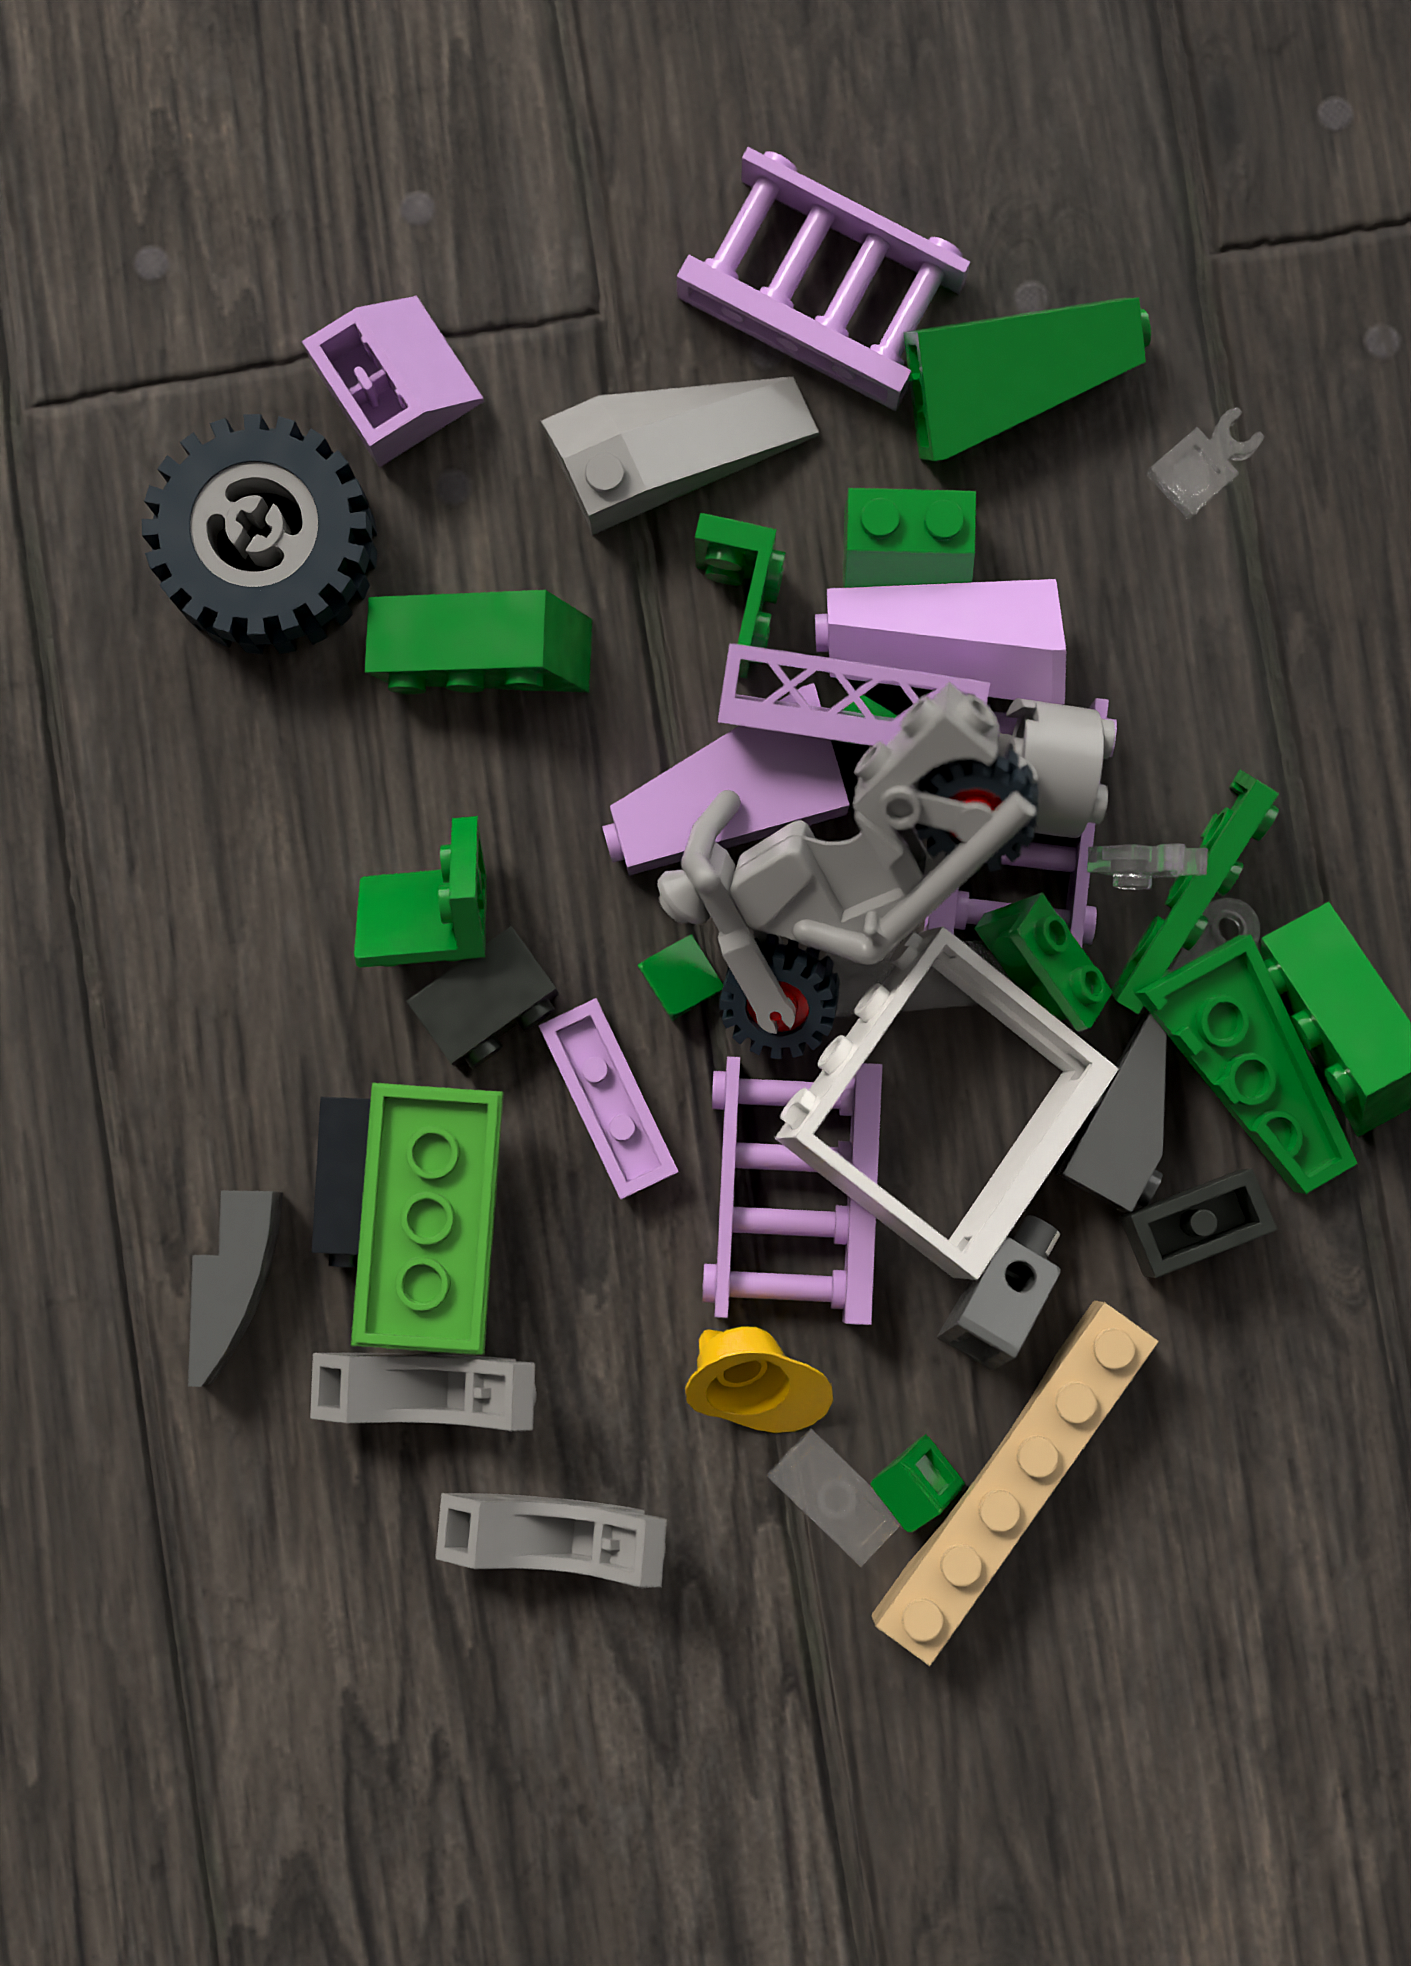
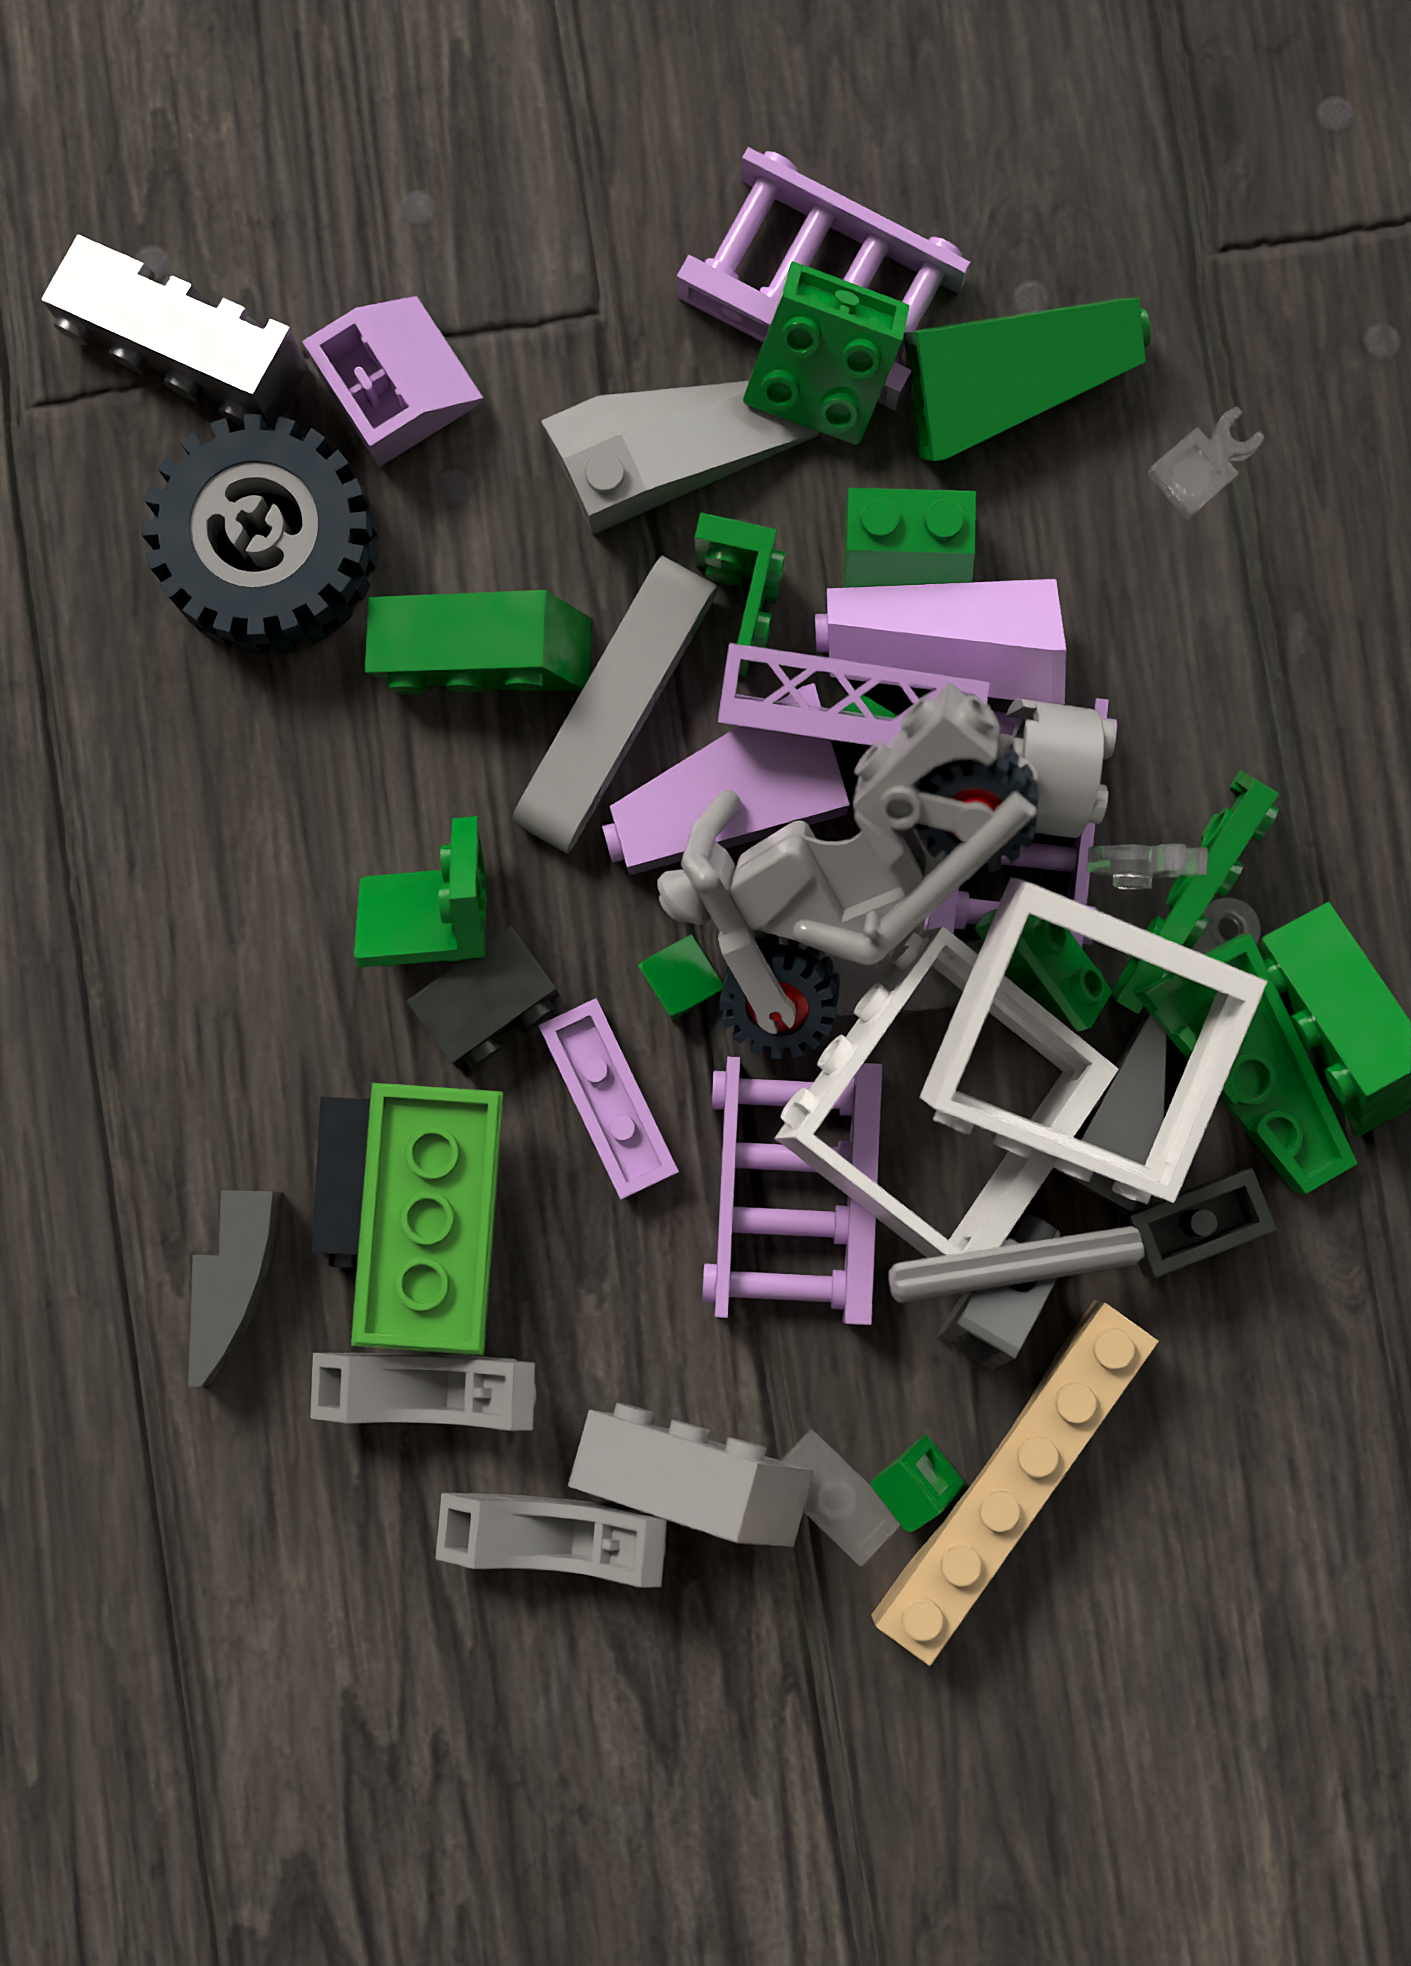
(175, 333): none -> wedge
(614, 704): none -> light grey beam
(690, 1479): none -> light grey wedge
(754, 1384): yellow piece -> none
(826, 353): none -> green bracket
(1015, 1264): none -> light grey axle
(1198, 1087): none -> white window

